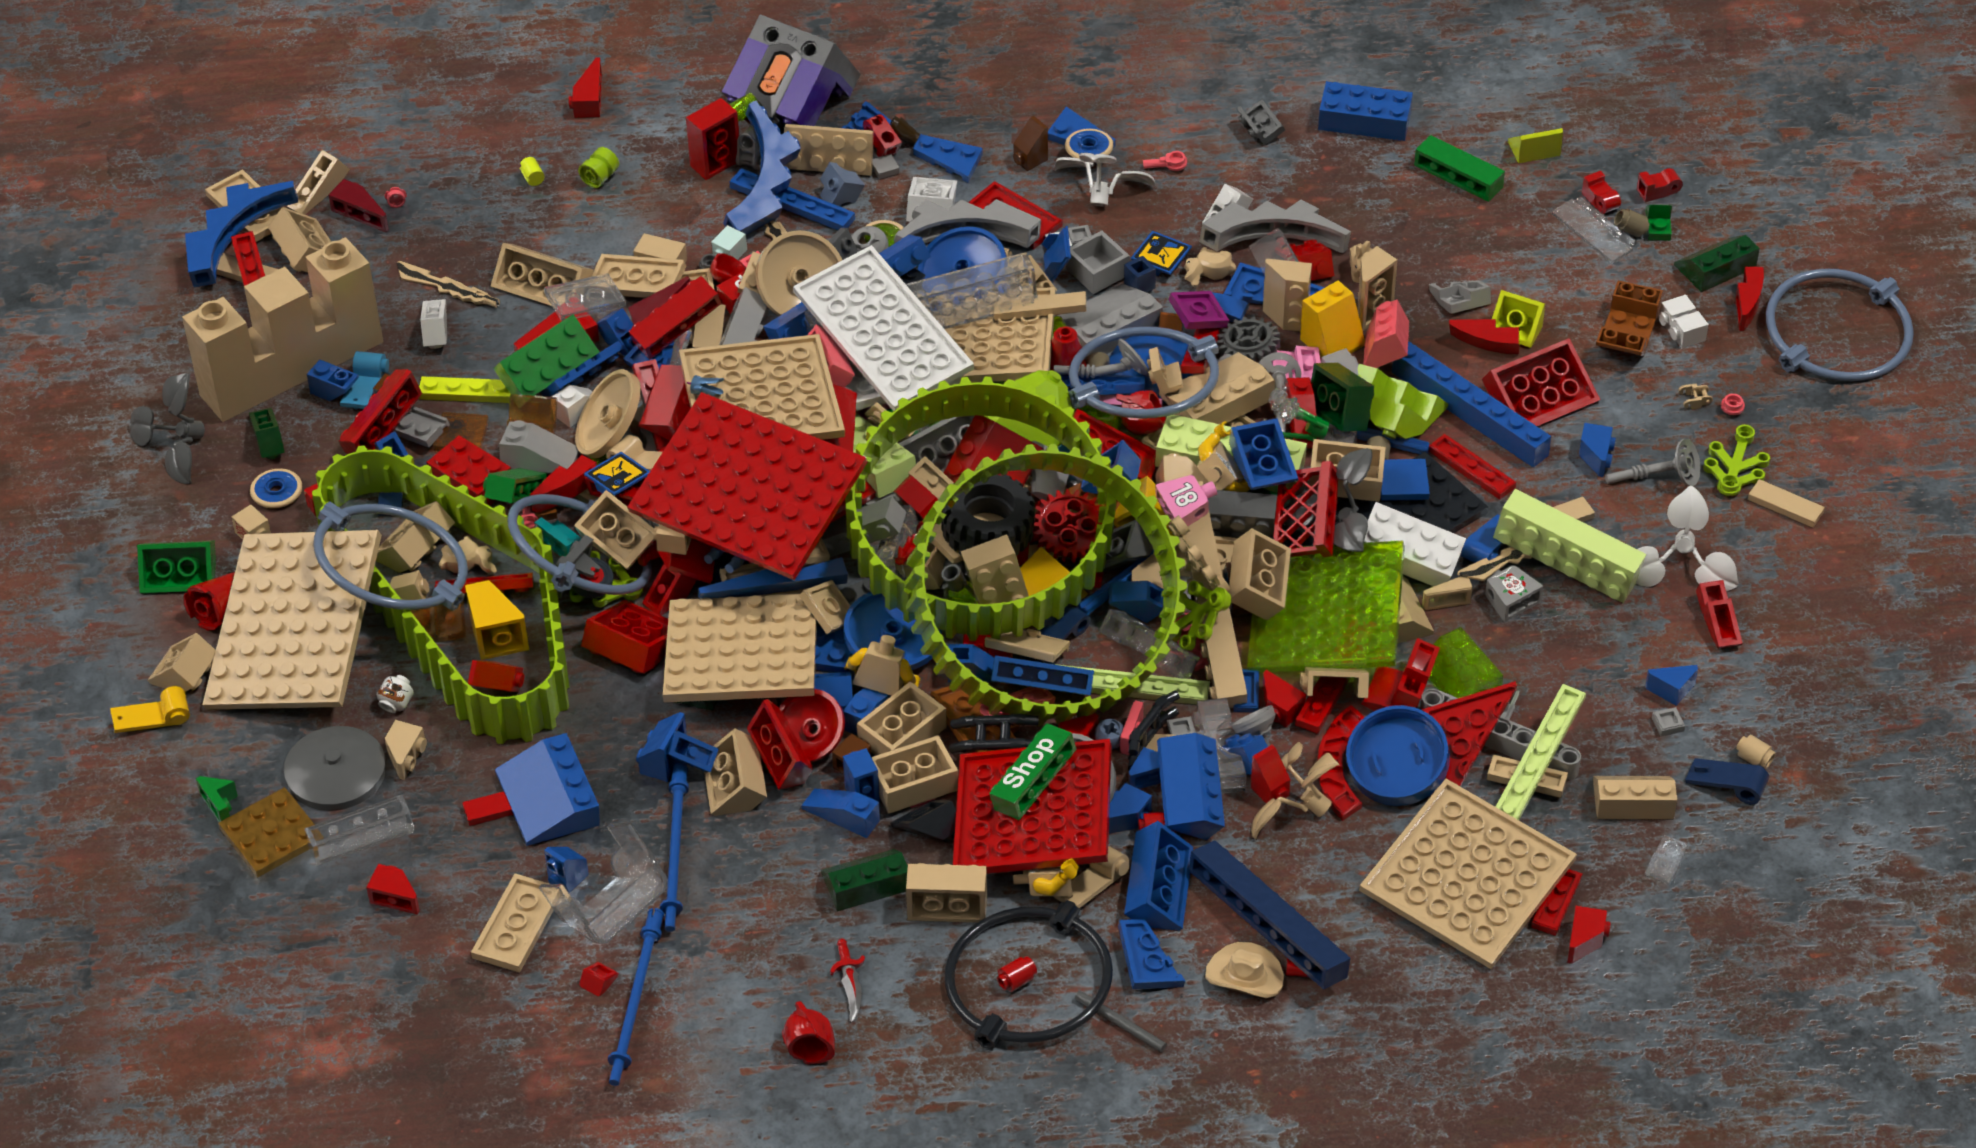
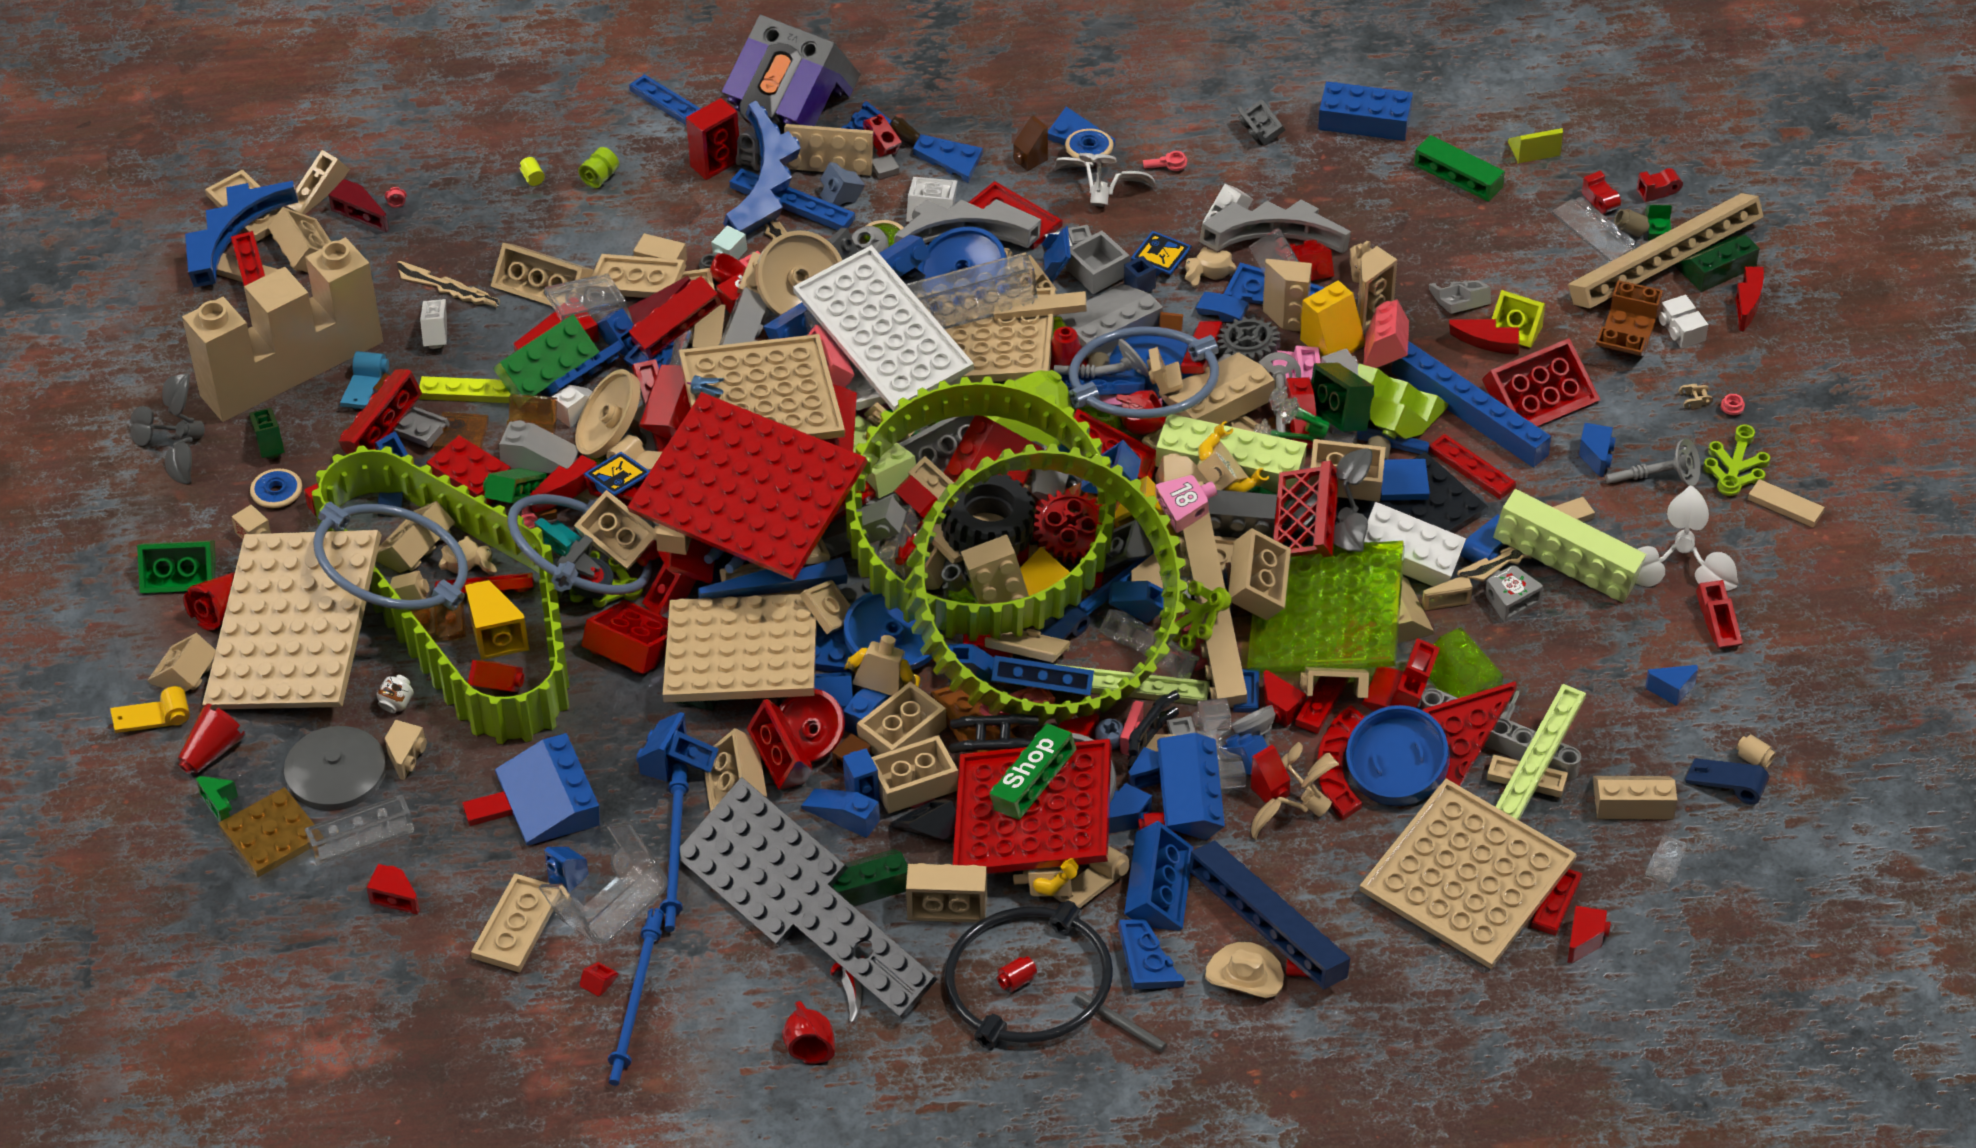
(209, 739): none -> red cone
(329, 380): blue slope -> none
(587, 92): red slope -> none
(663, 98): none -> blue tile
(741, 105): clear neon green cone -> none
(785, 882): none -> piece
(1179, 528): tan plant -> none
(1198, 309): magenta plate -> none
(1262, 454): blue slope -> none
(1666, 249): none -> tan brick
(1668, 721): light grey tile -> none
(1797, 355): sand blue piece -> none

